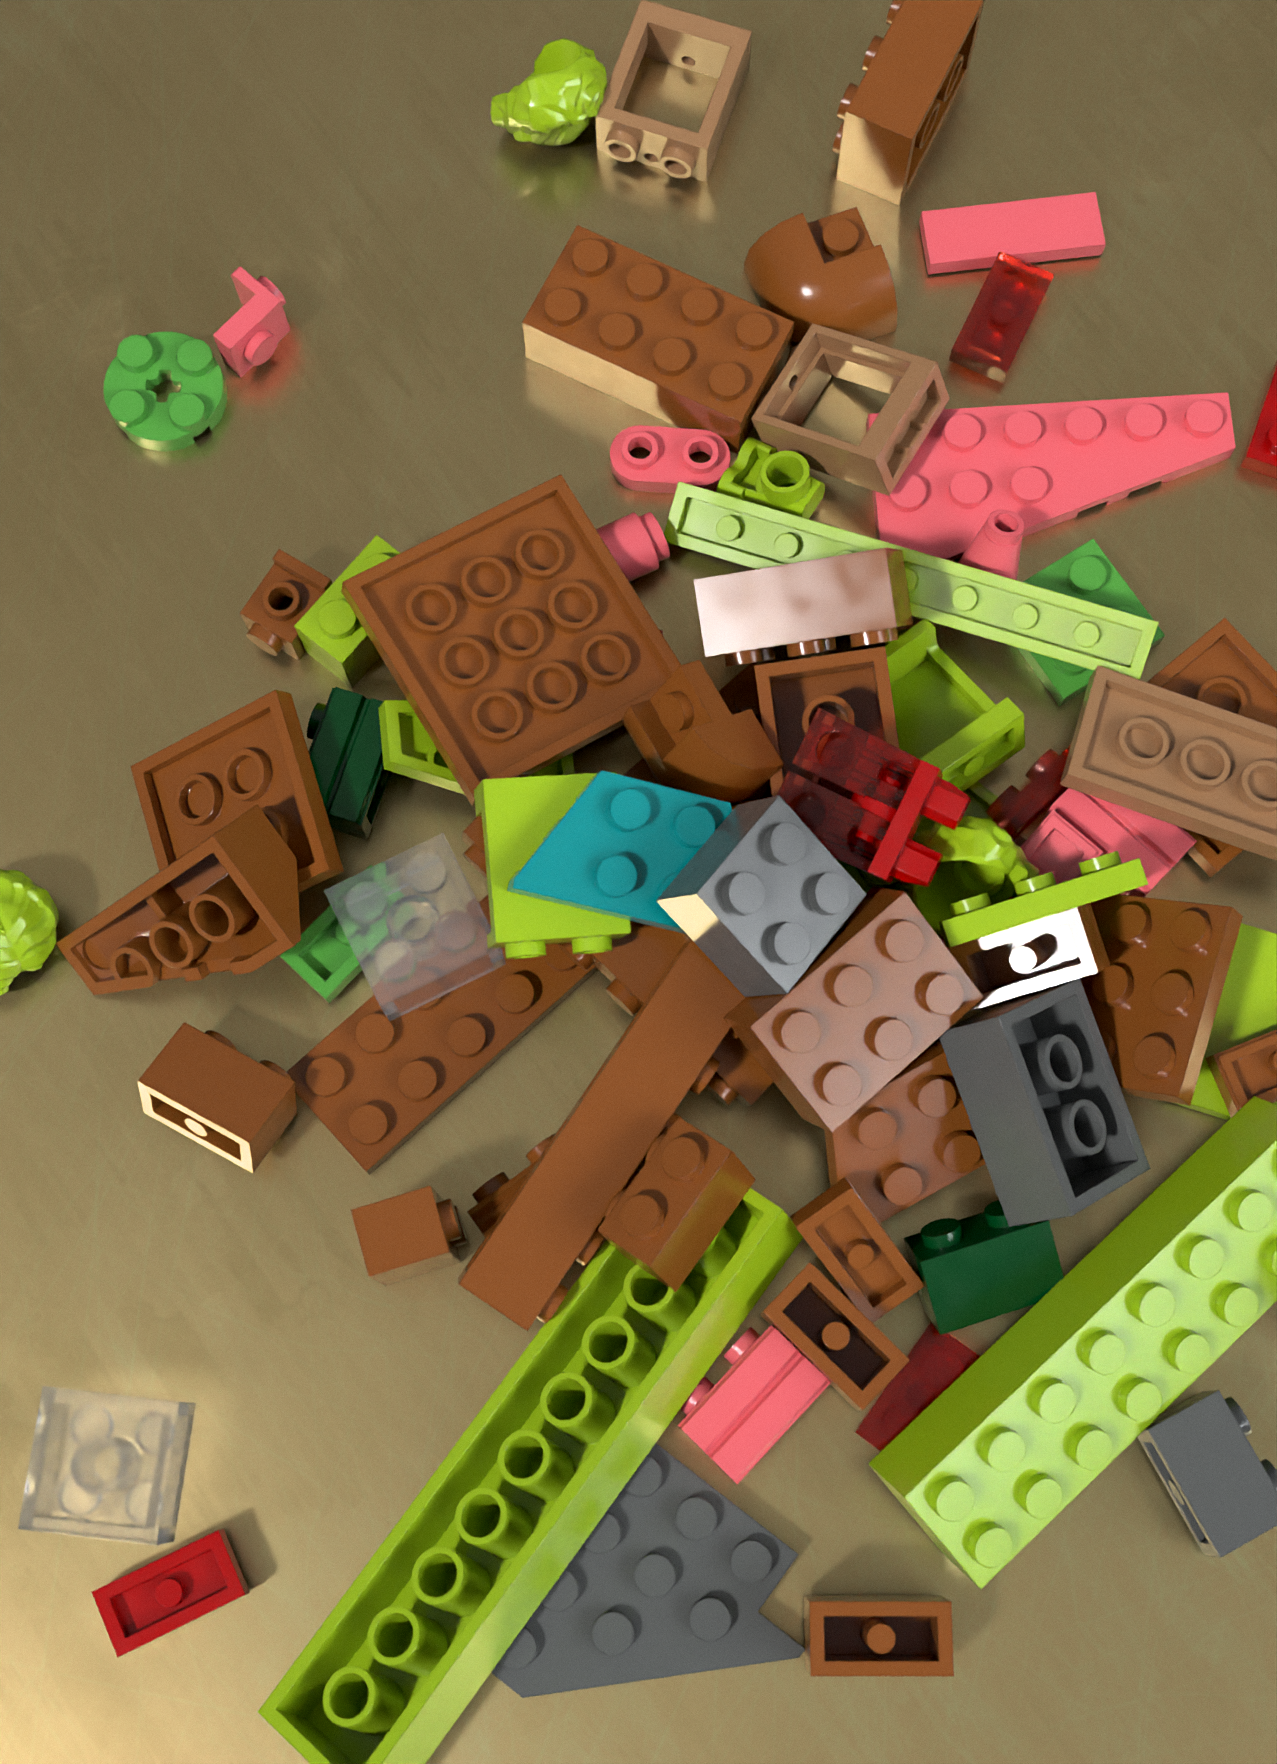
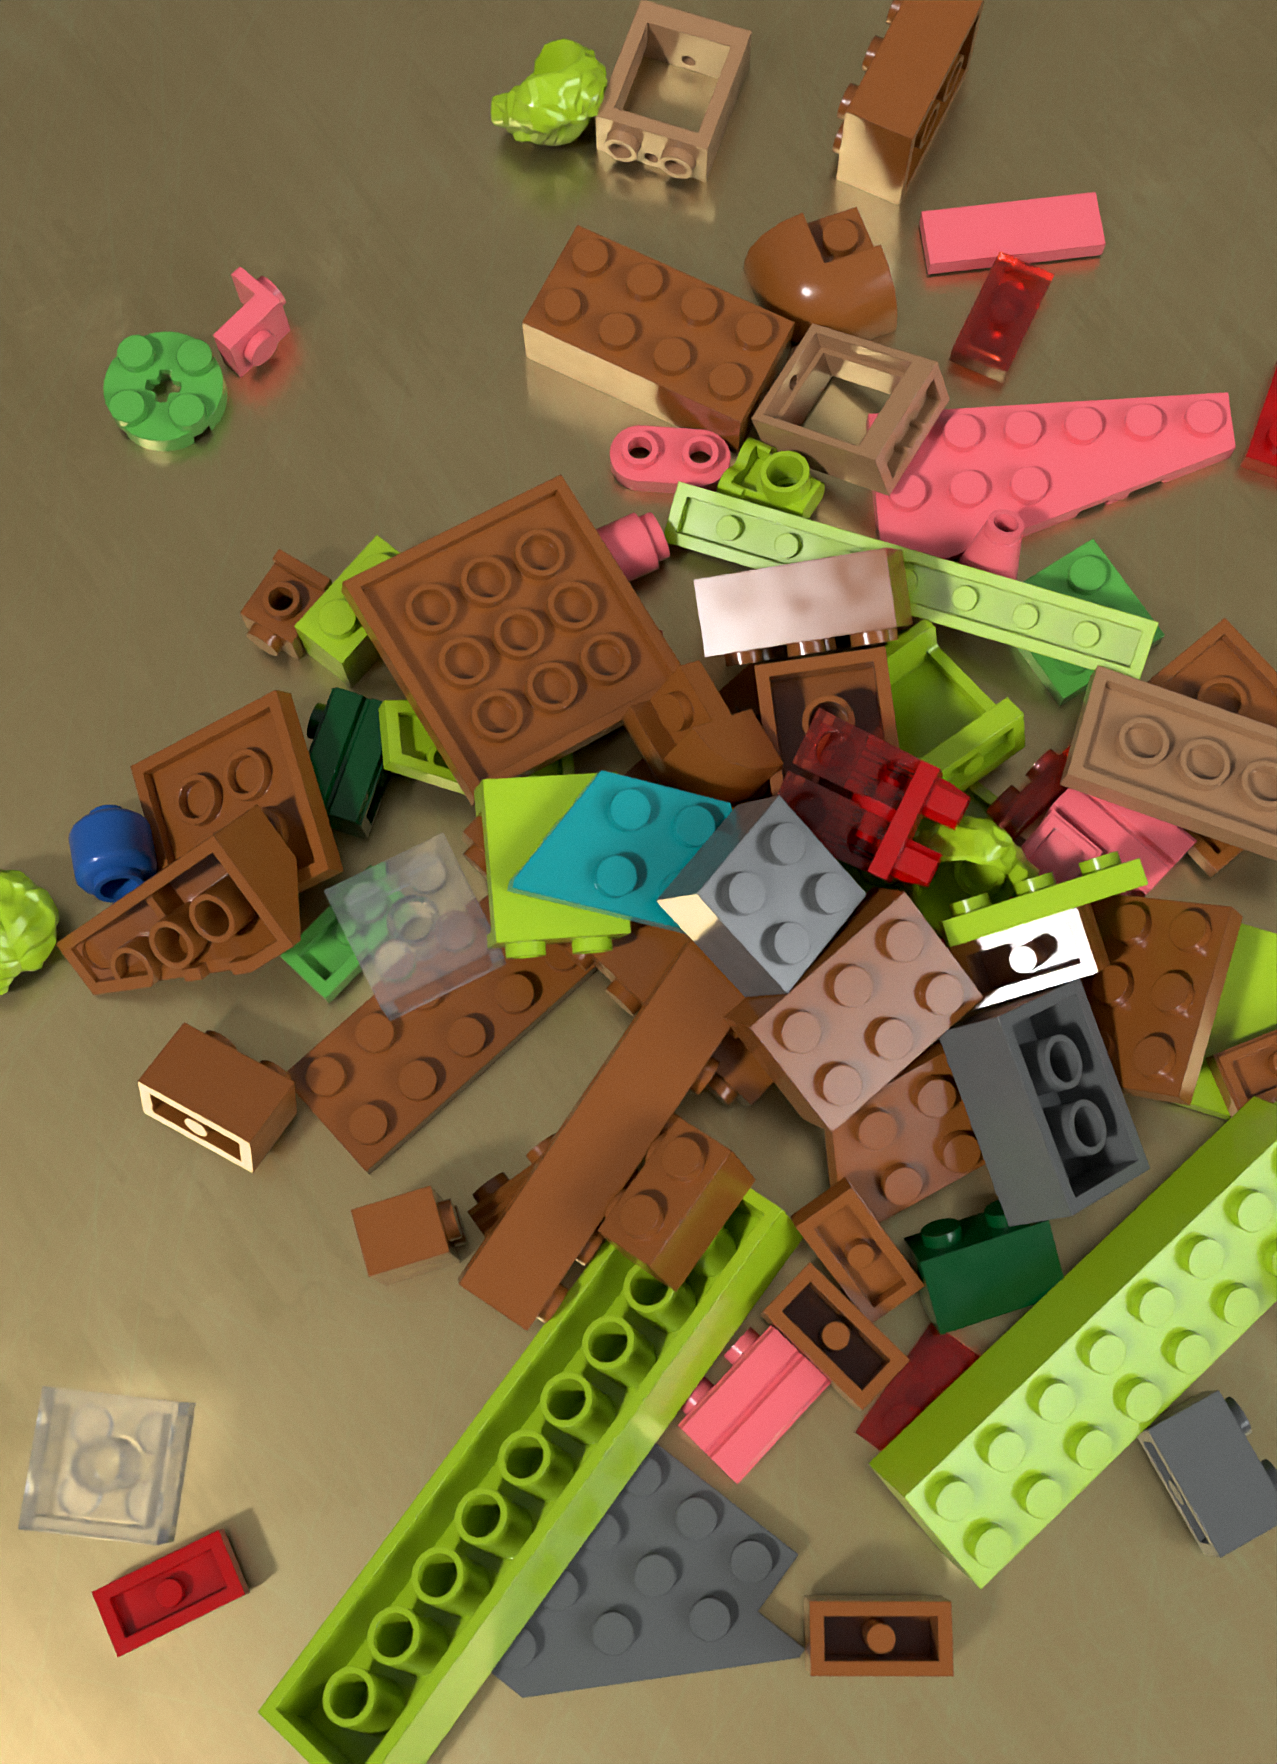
(112, 852): none -> blue head

